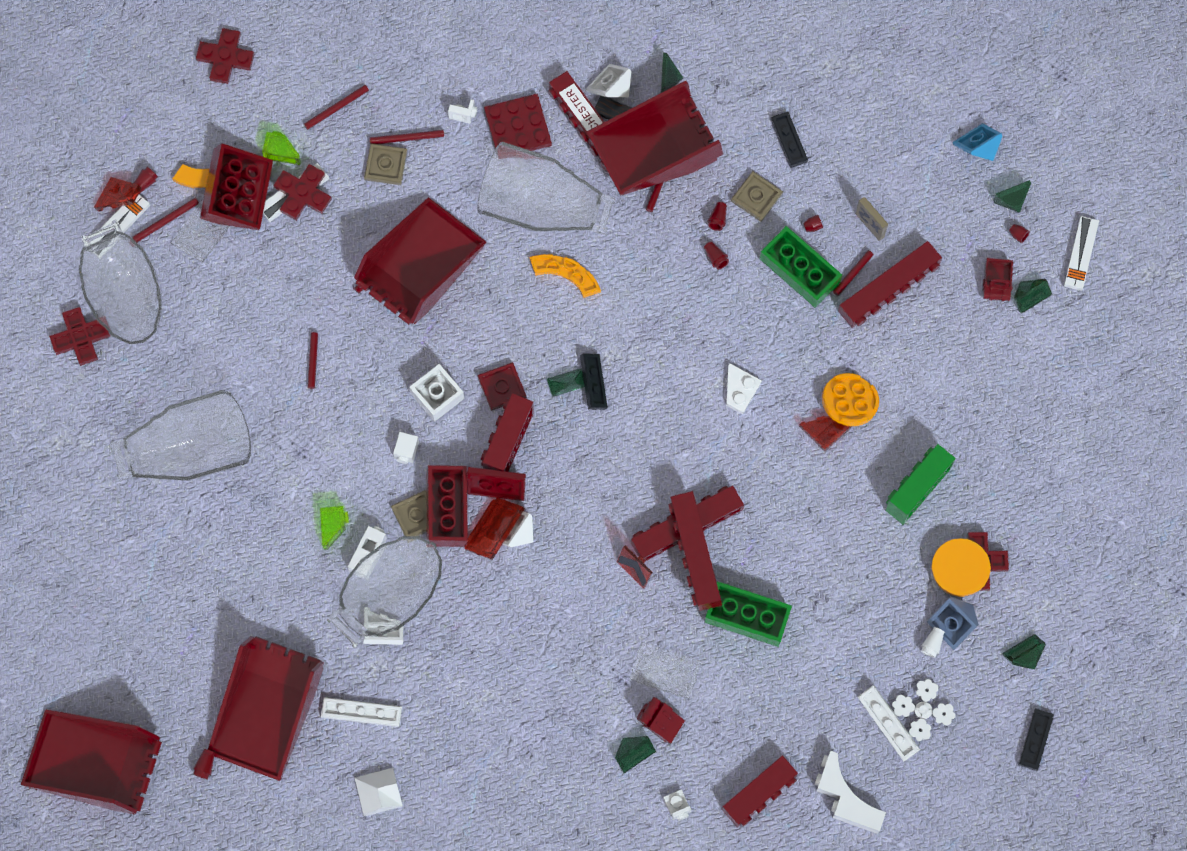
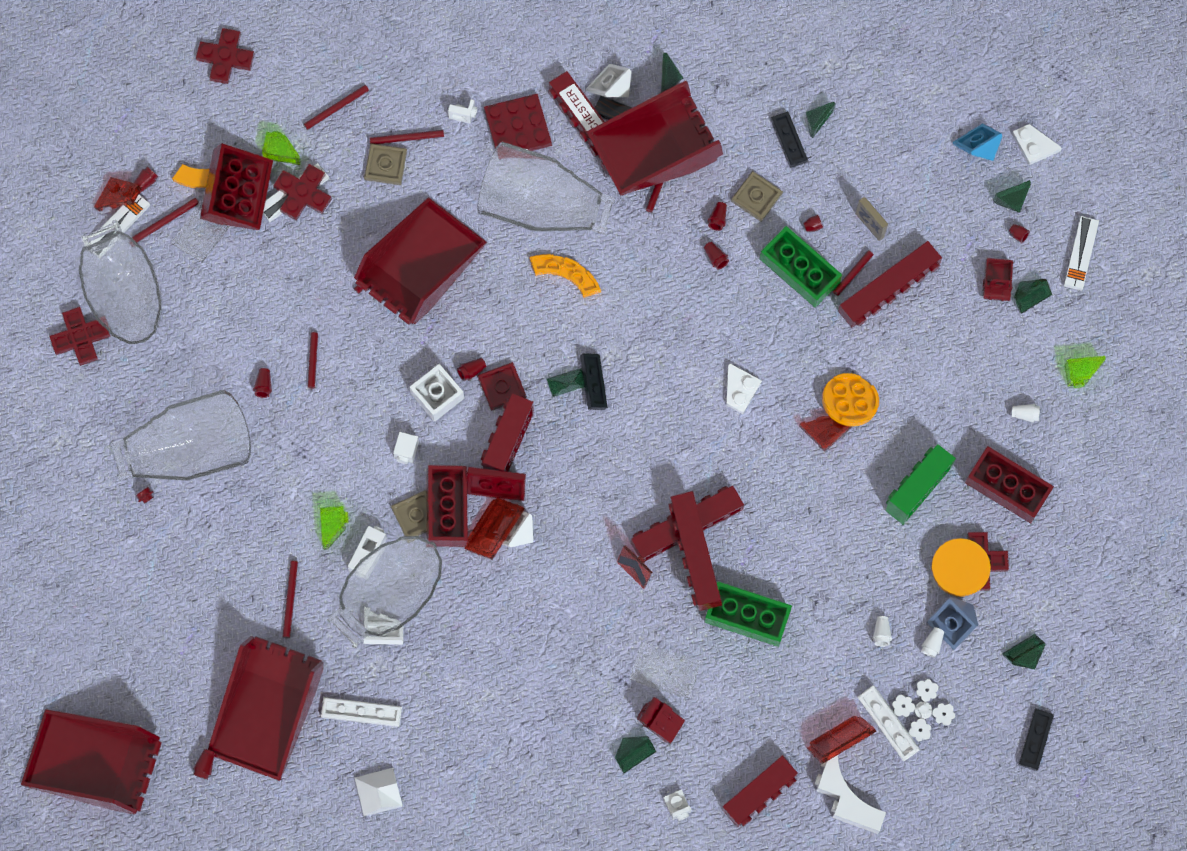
(145, 495): none -> dark red plate
(263, 383): none -> dark red cone
(290, 599): none -> dark red bar
(471, 369): none -> dark red cone
(817, 117): none -> clear green slope
(840, 738): none -> clear red piece
(882, 632): none -> white cone
(1009, 484): none -> dark red brick
(1026, 412): none -> white cone
(1034, 144): none -> white wing
(1081, 370): none -> clear neon green slope

